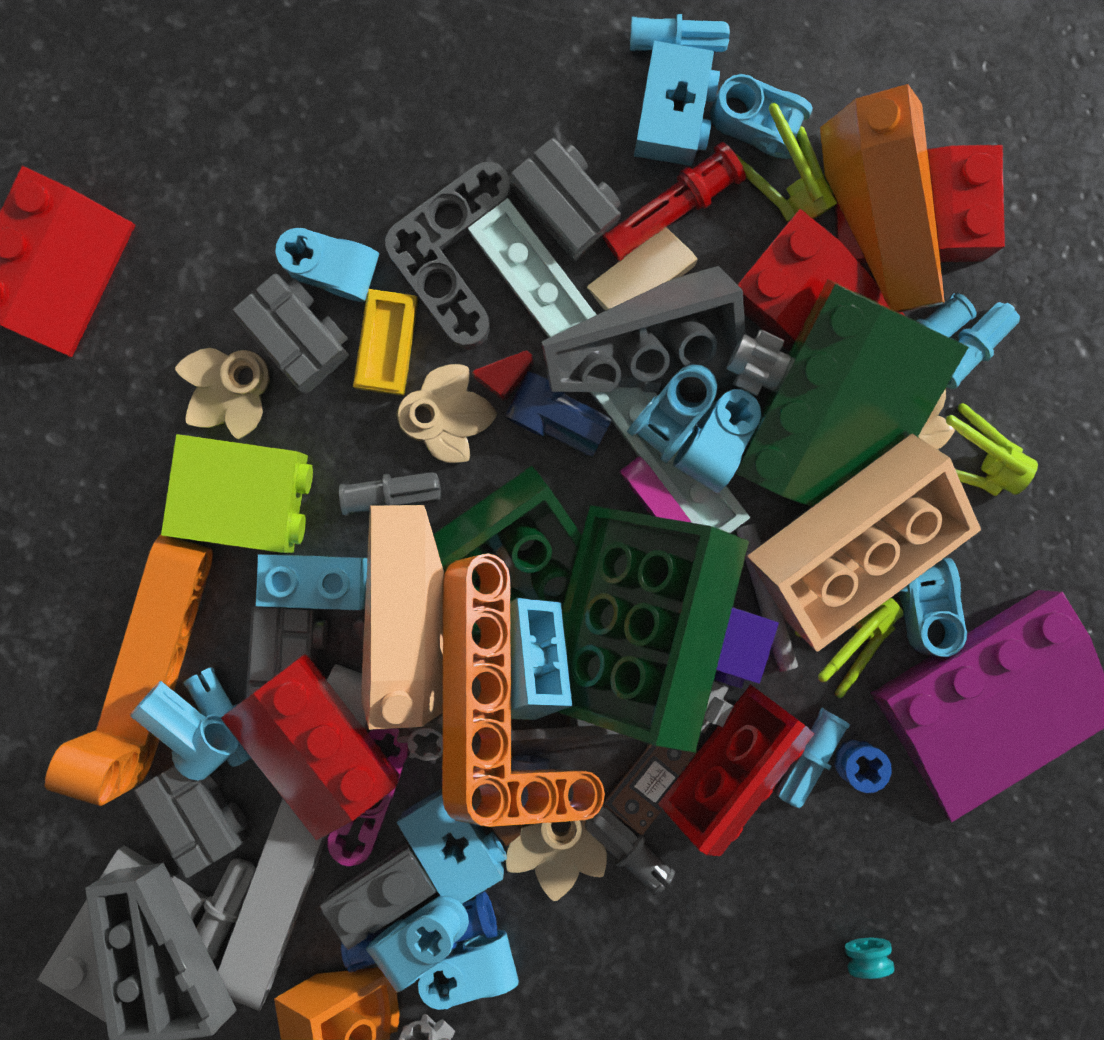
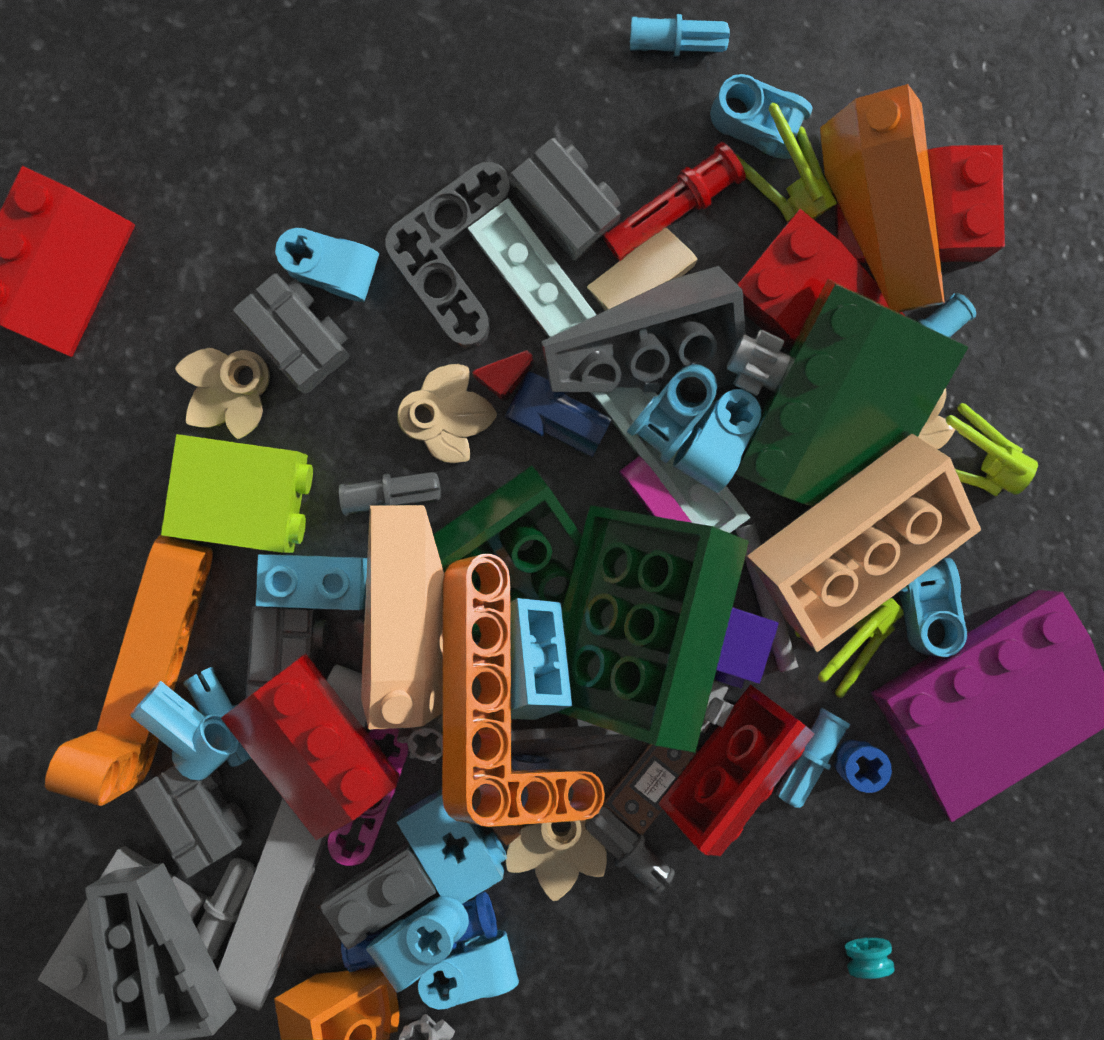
(385, 342): yellow tile -> none
(681, 75): medium azure brick -> none
(983, 338): medium azure axle -> none

